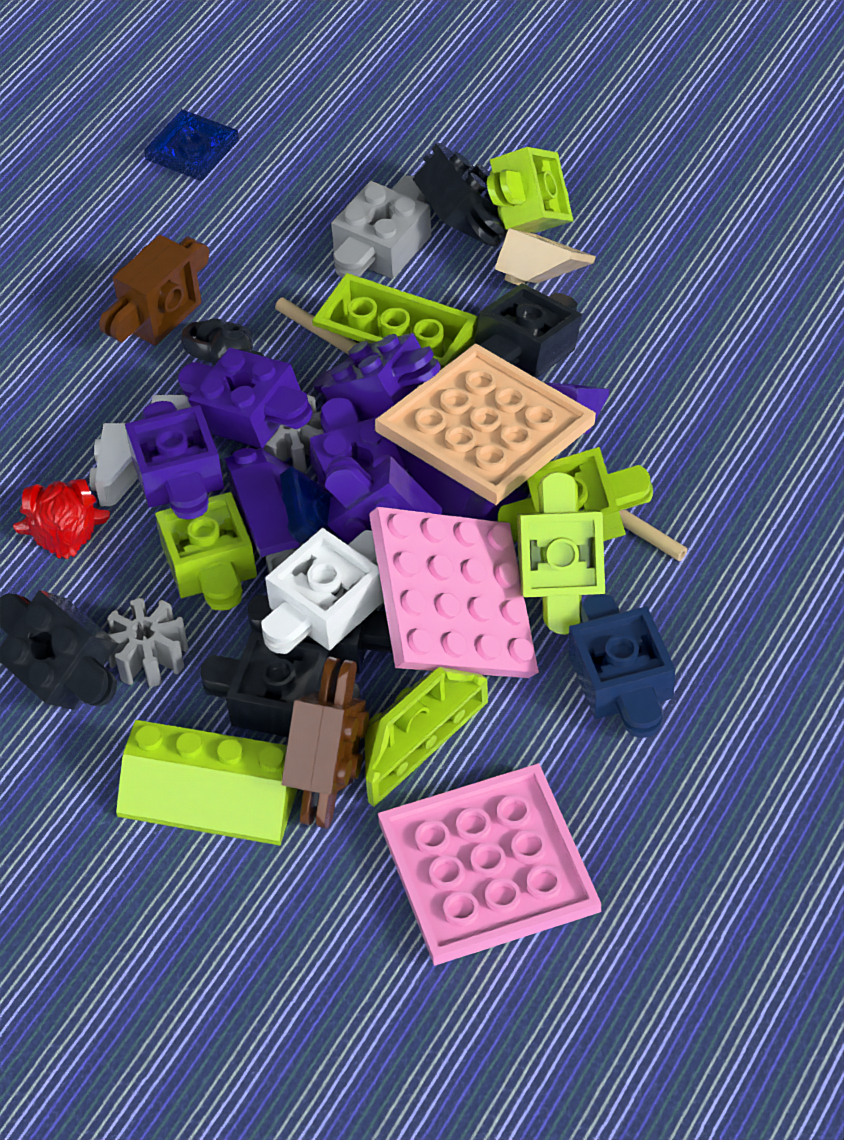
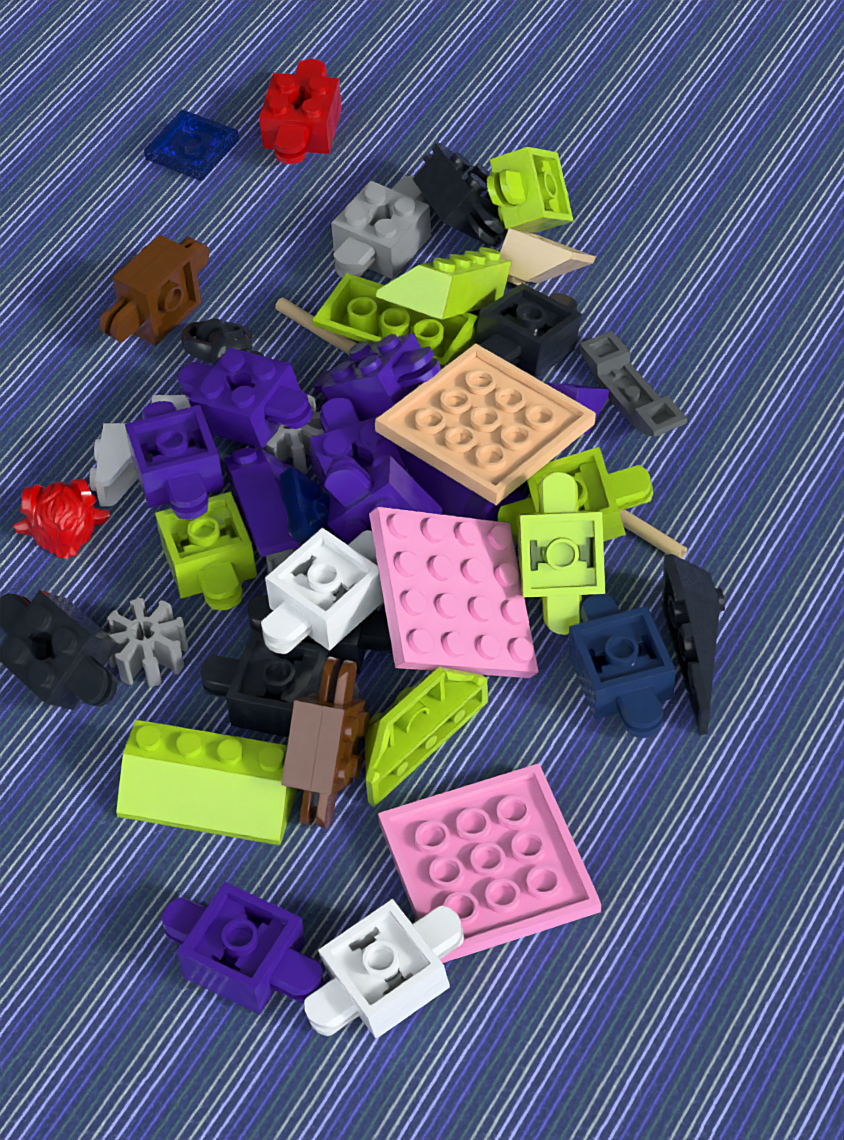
(247, 929): none -> dark purple brick
(300, 112): none -> red brick
(376, 952): none -> white brick
(451, 284): none -> lime slope
(628, 390): none -> dark grey slope
(692, 617): none -> black wedge

